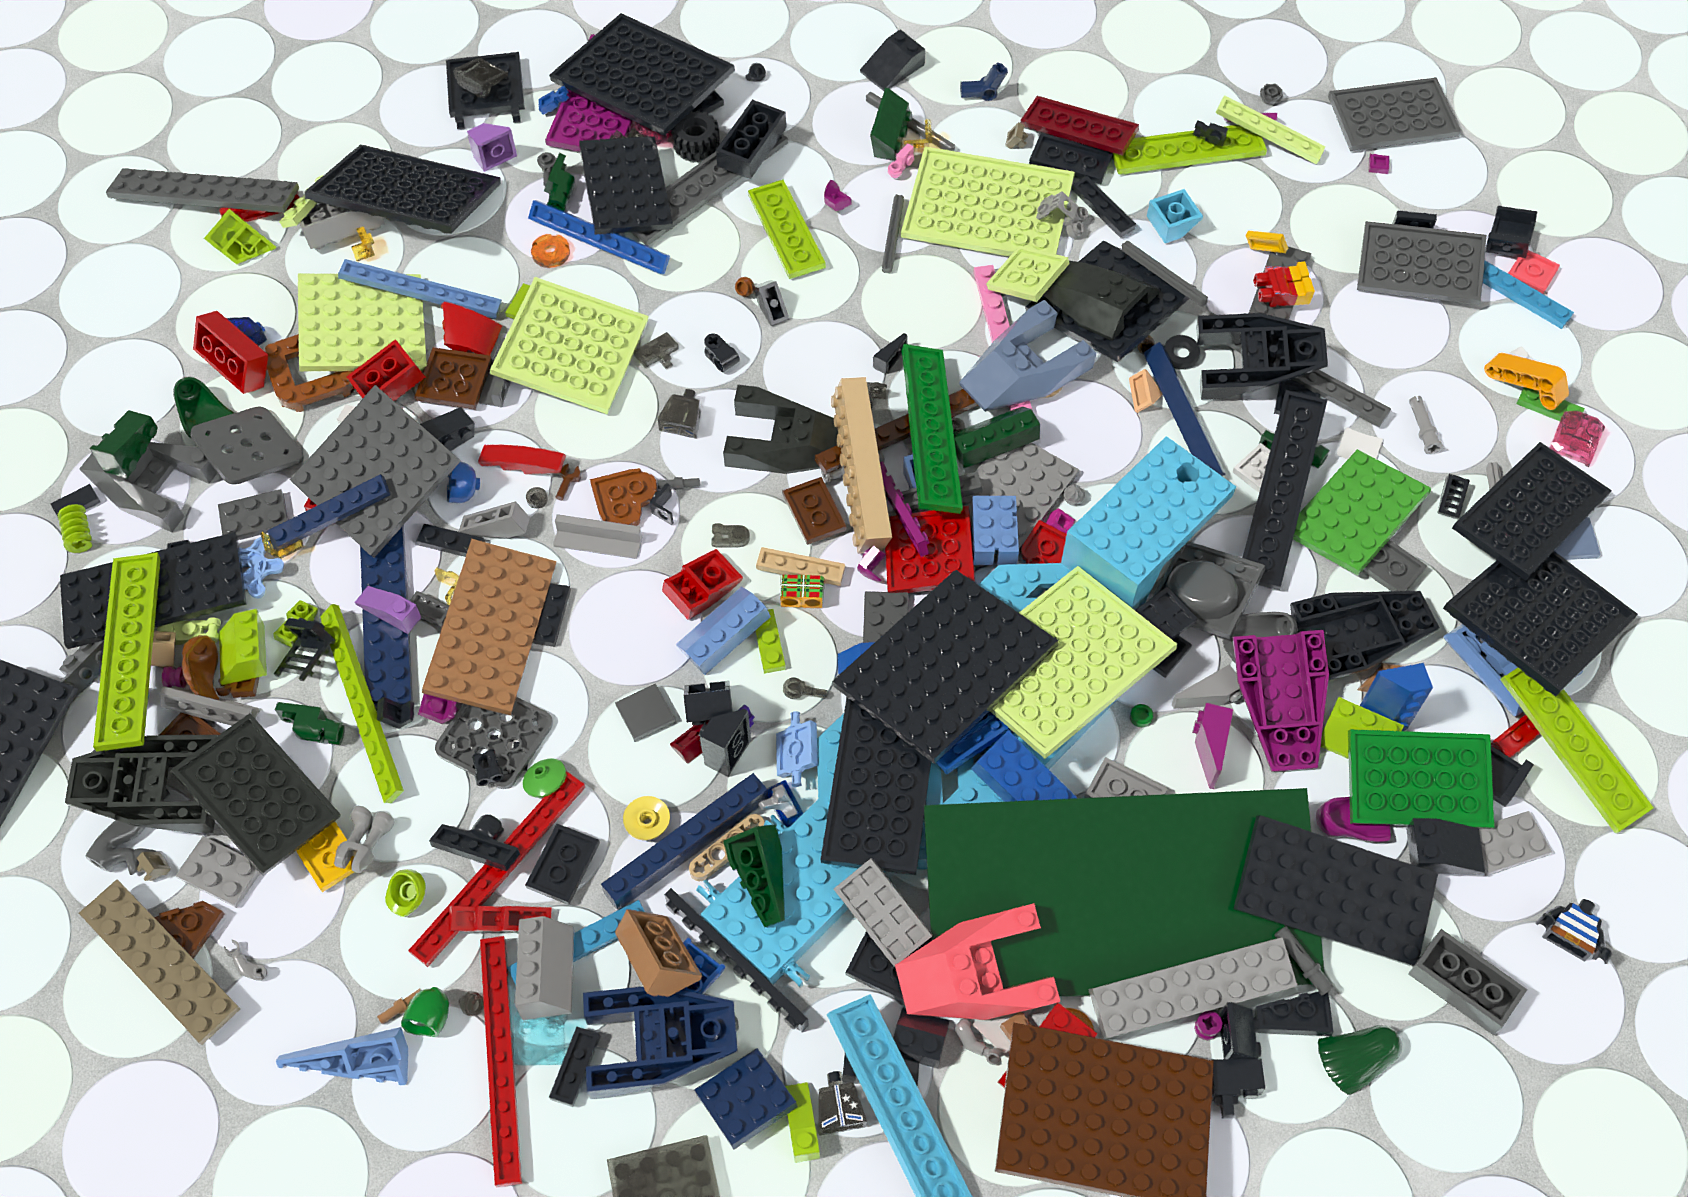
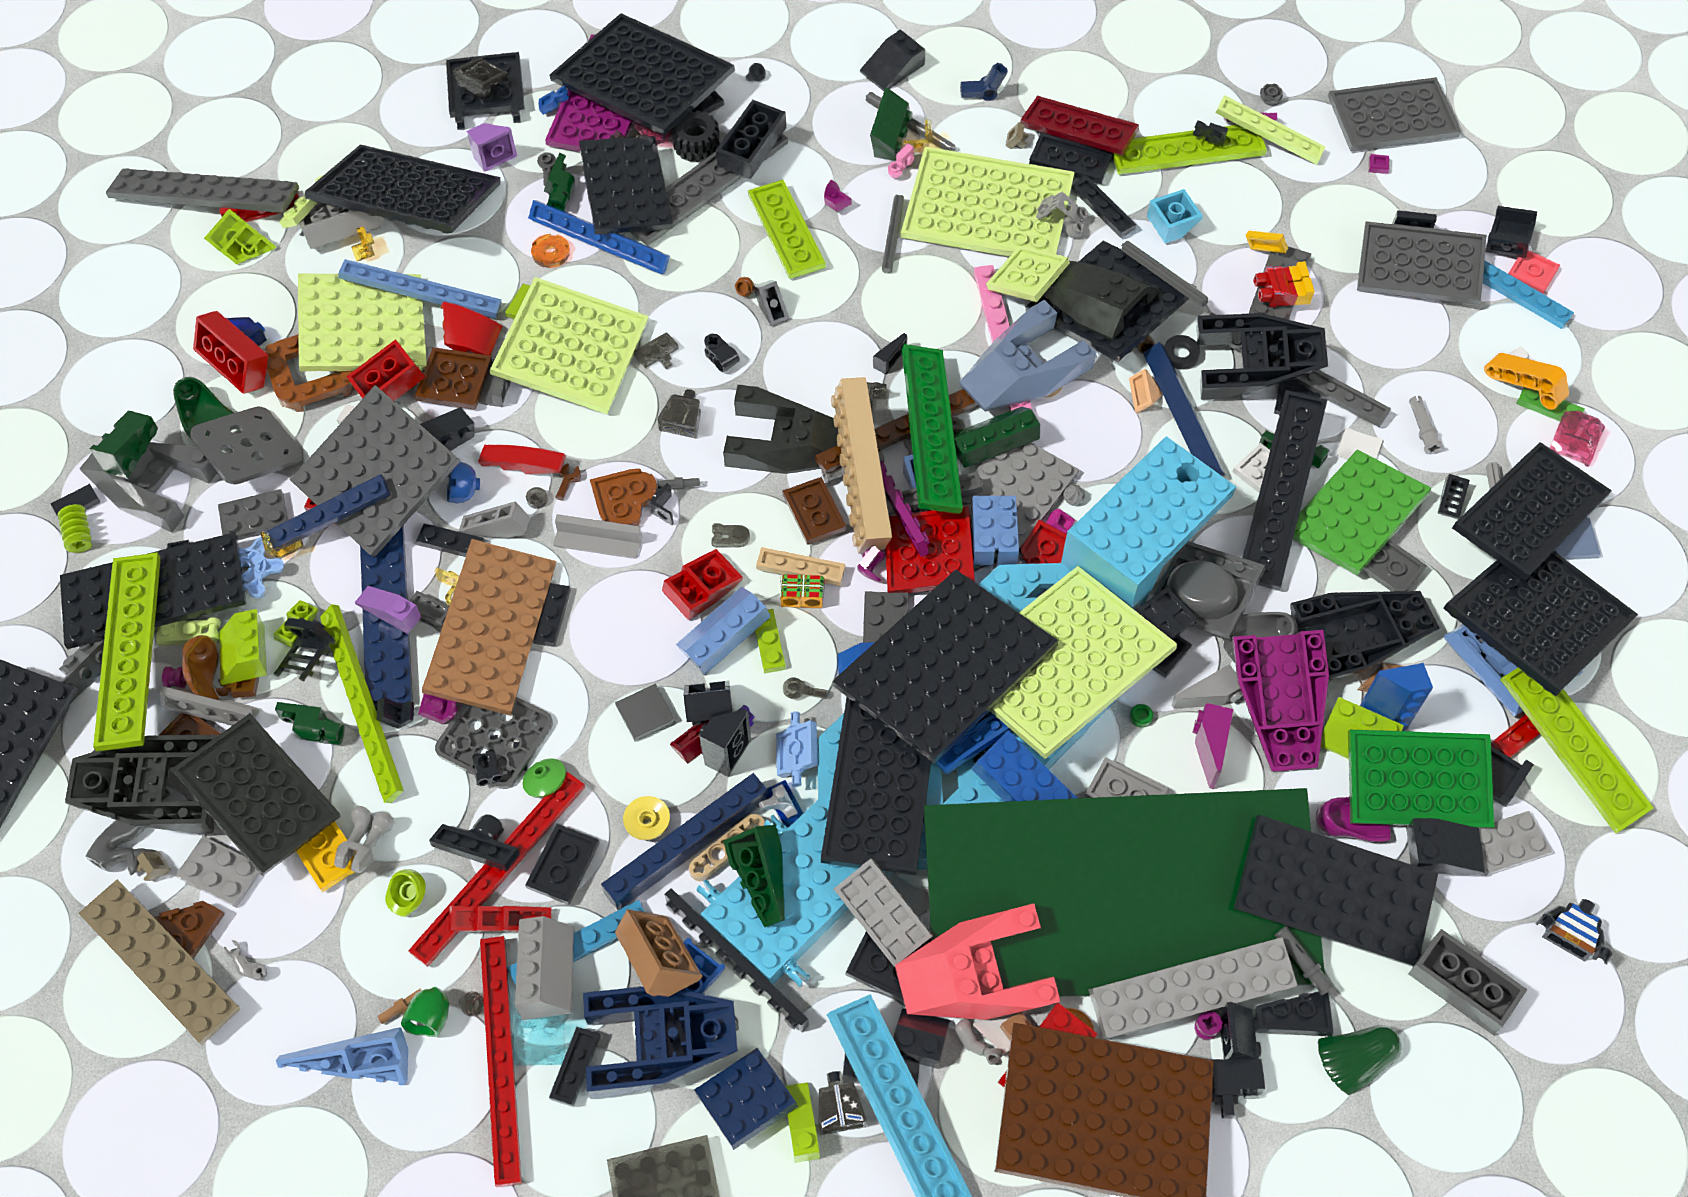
(163, 649): tan brick -> none

